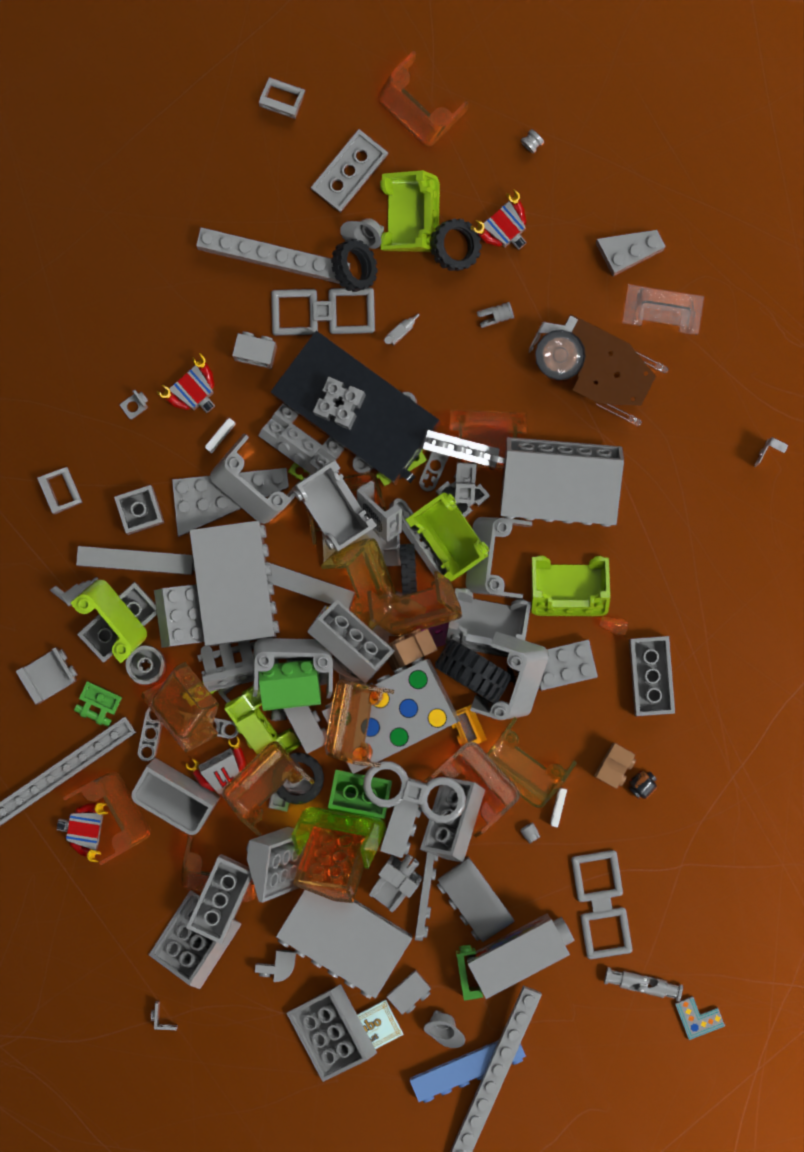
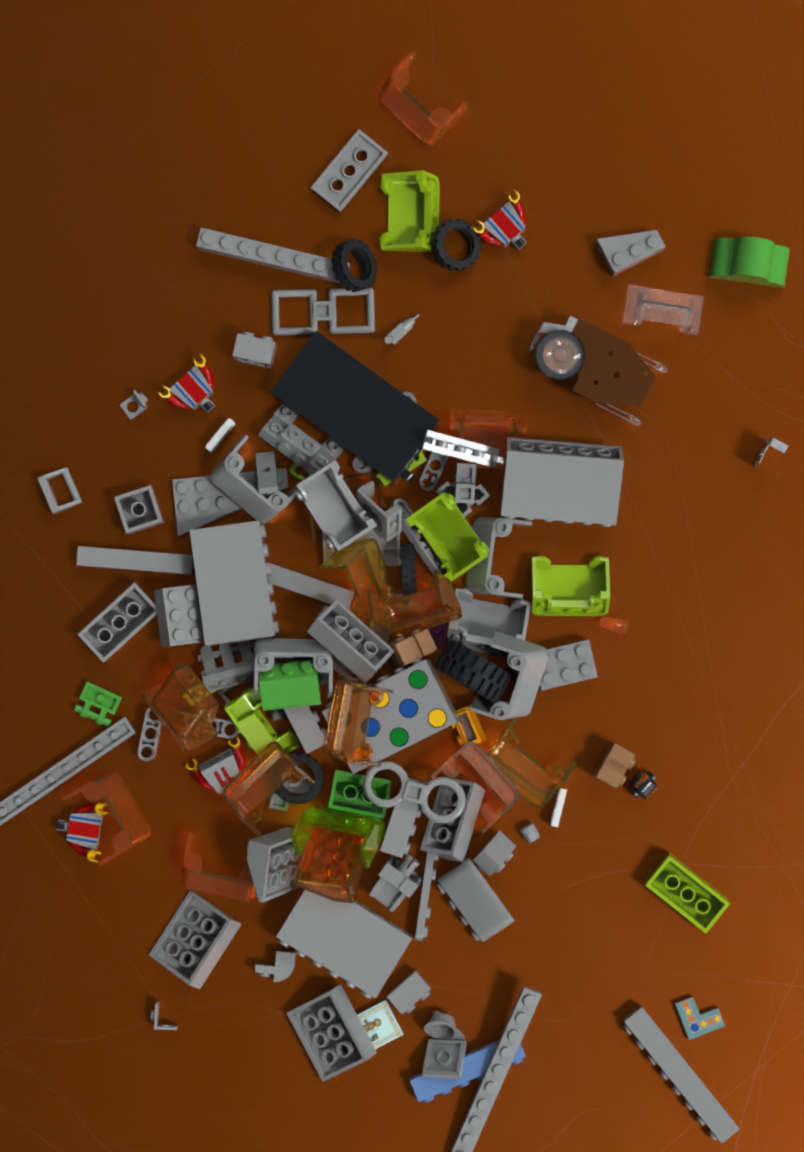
(47, 675): light grey panel -> none
(72, 592): light grey piece -> none
(117, 615): lime windscreen -> none
(152, 674): light grey brick -> none
(174, 797): light grey windscreen -> none
(220, 899): light grey brick -> none
(266, 472): none -> light grey tile
(277, 106): light grey tile -> none
(335, 391): light grey brick -> none
(366, 230): light grey piece -> none
(444, 1058): none -> light grey tile
(468, 992): bright green panel -> none
(494, 853): none -> light grey brick
(500, 313): light grey hinge -> none
(520, 954): light grey brick -> none
(532, 141): light grey wheel -> none
(601, 904): light grey bar -> none
(640, 983): light grey piece -> none
(651, 676): light grey brick -> none
(681, 1074): none -> light grey brick
(687, 892): none -> lime brick
(749, 261): none -> bright green brick

